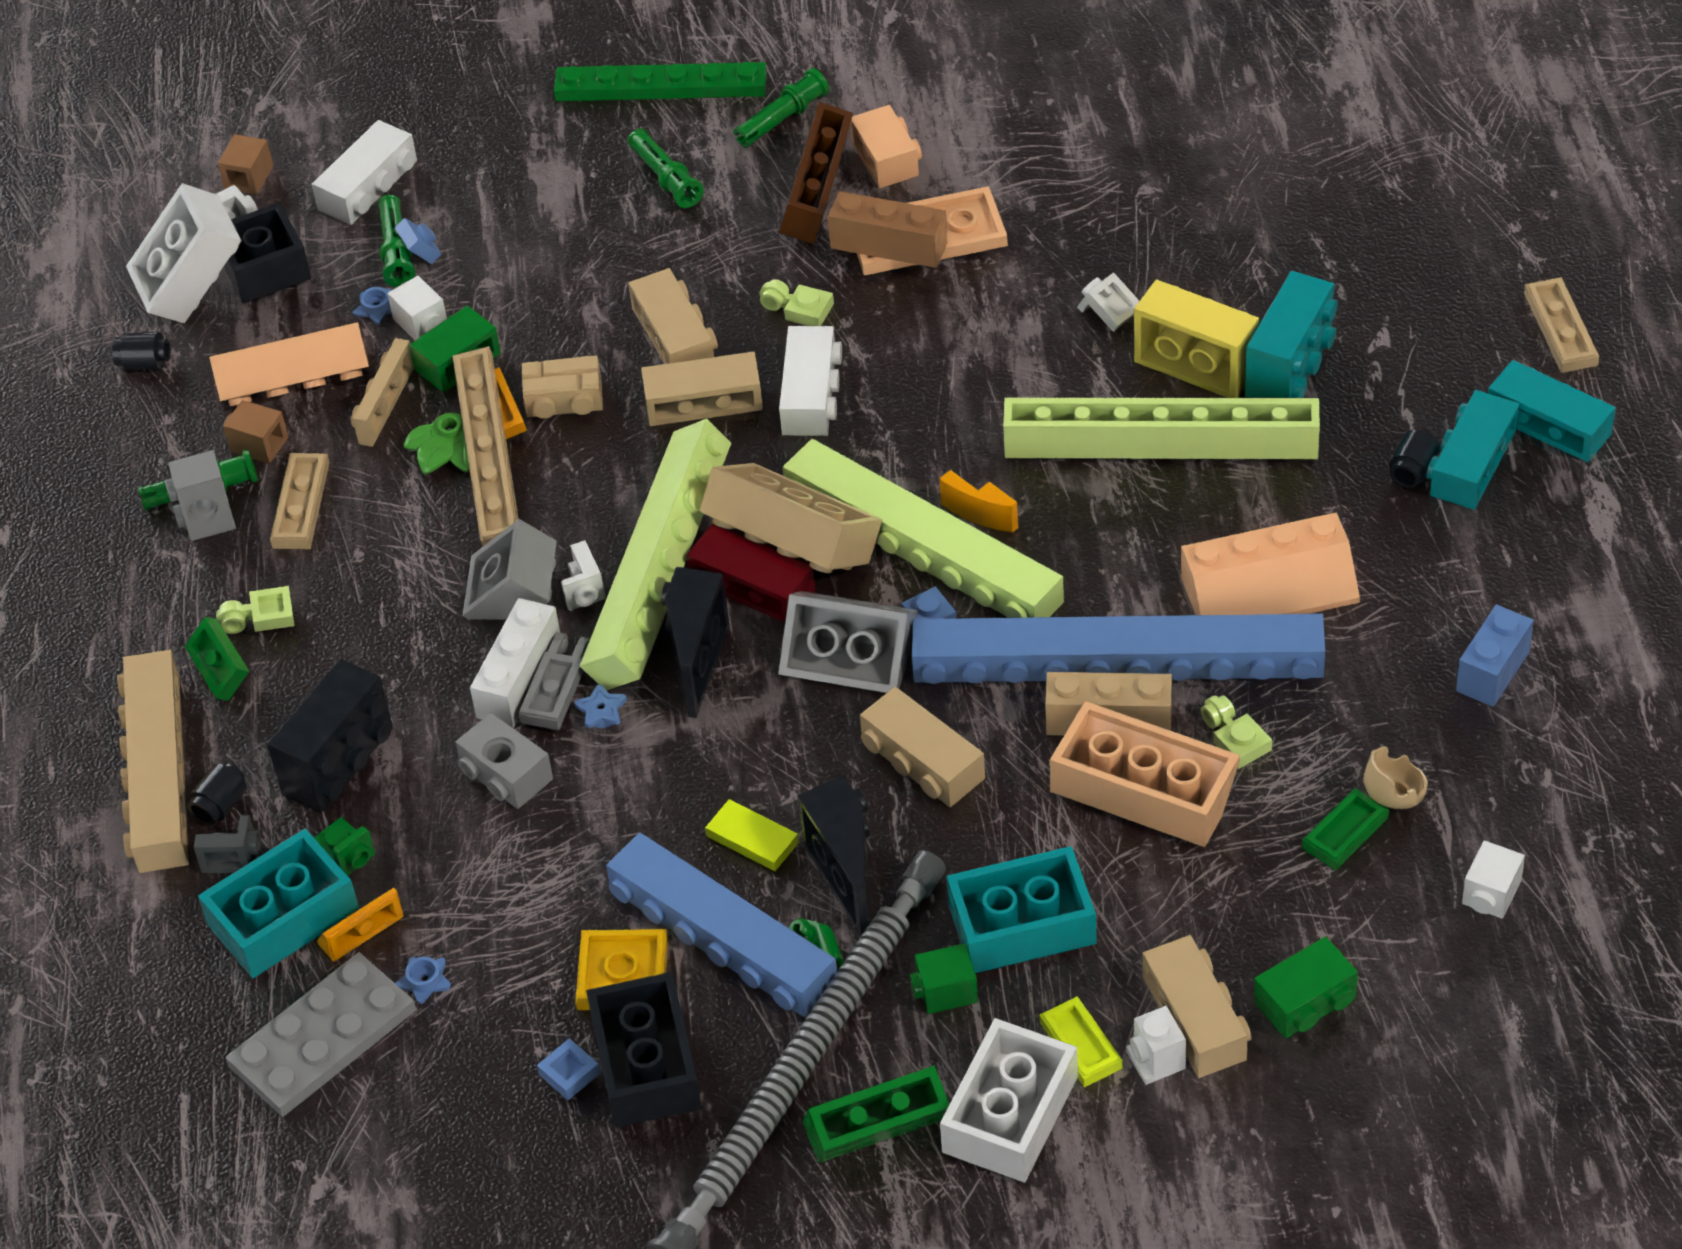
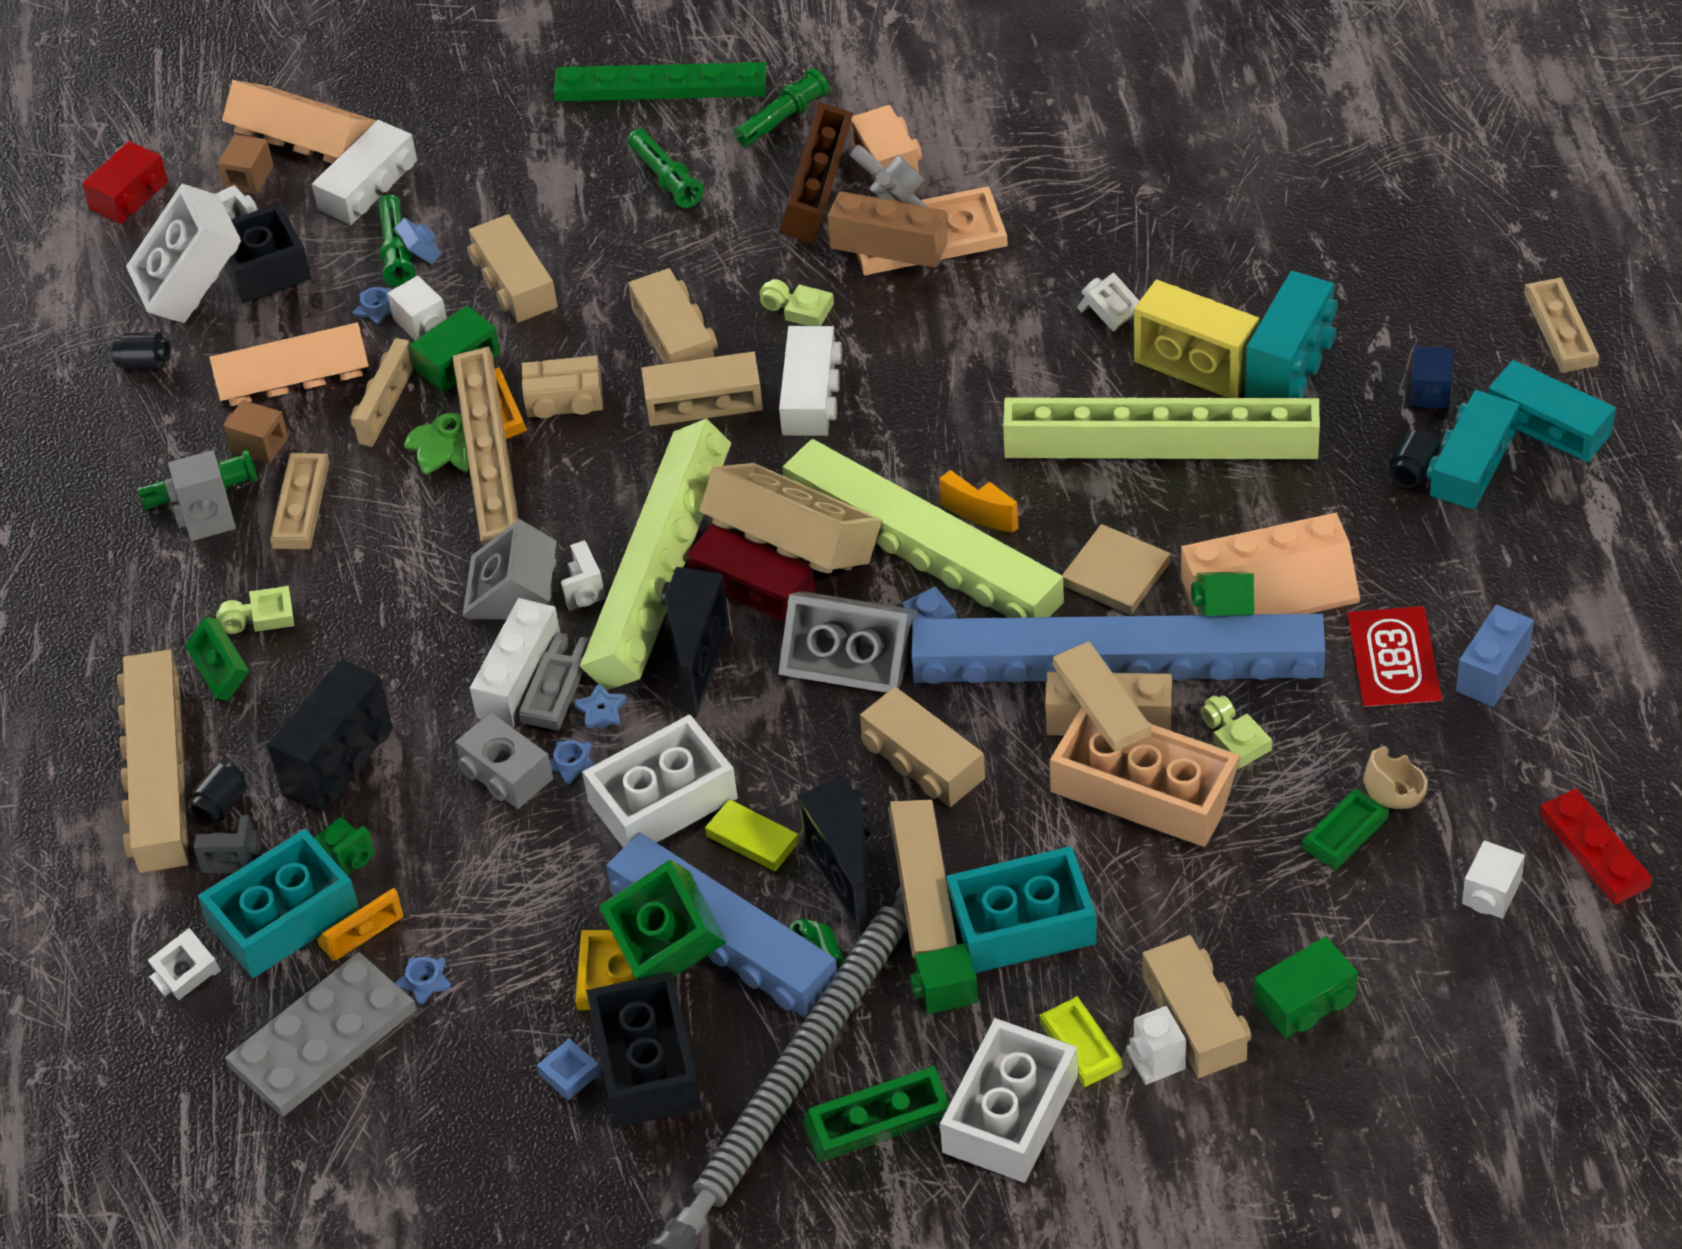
(125, 182): none -> red brick
(181, 951): none -> white brick
(293, 119): none -> light nougat slope
(511, 268): none -> tan brick
(571, 750): none -> medium blue plate
(660, 783): none -> white brick
(662, 922): none -> green brick
(891, 183): none -> light grey bar
(921, 876): none -> tan tile
(1101, 696): none -> tan tile
(1116, 569): none -> tan tile
(1223, 593): none -> green brick
(1394, 656): none -> red sticker
(1431, 377): none -> dark blue brick
(1595, 846): none -> red plate

